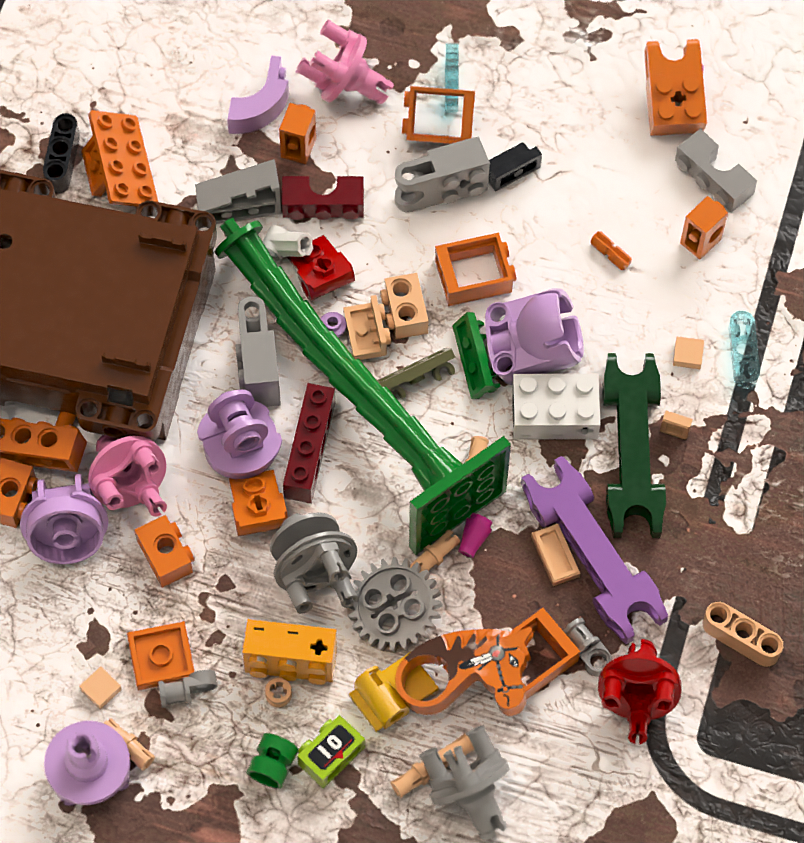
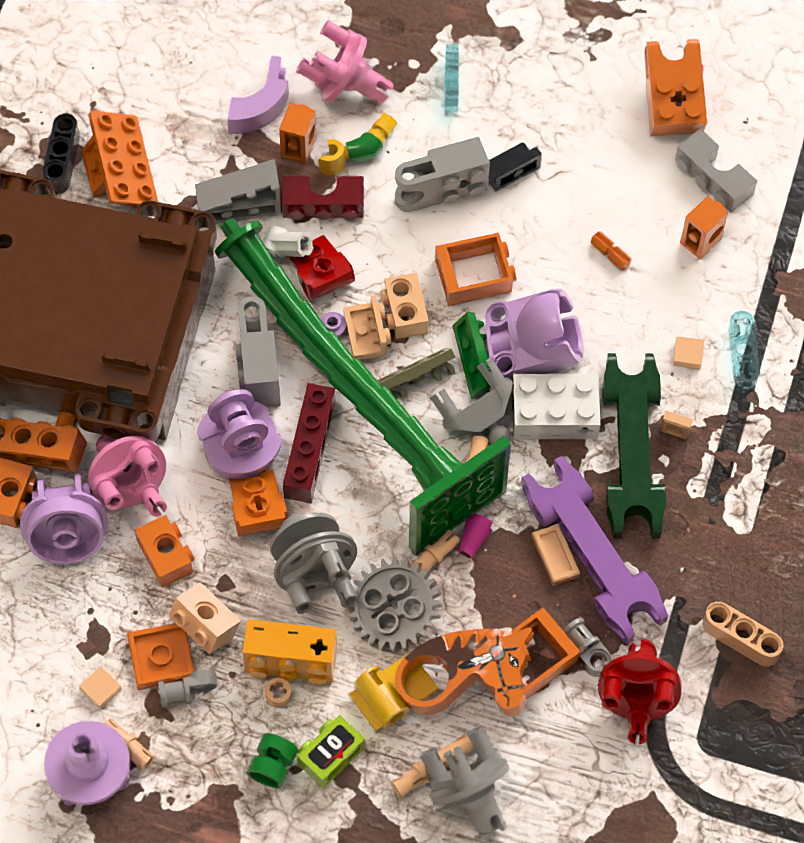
(204, 618): none -> light nougat brick
(358, 149): none -> yellow piece
(467, 114): orange window -> none
(483, 412): none -> light grey connector

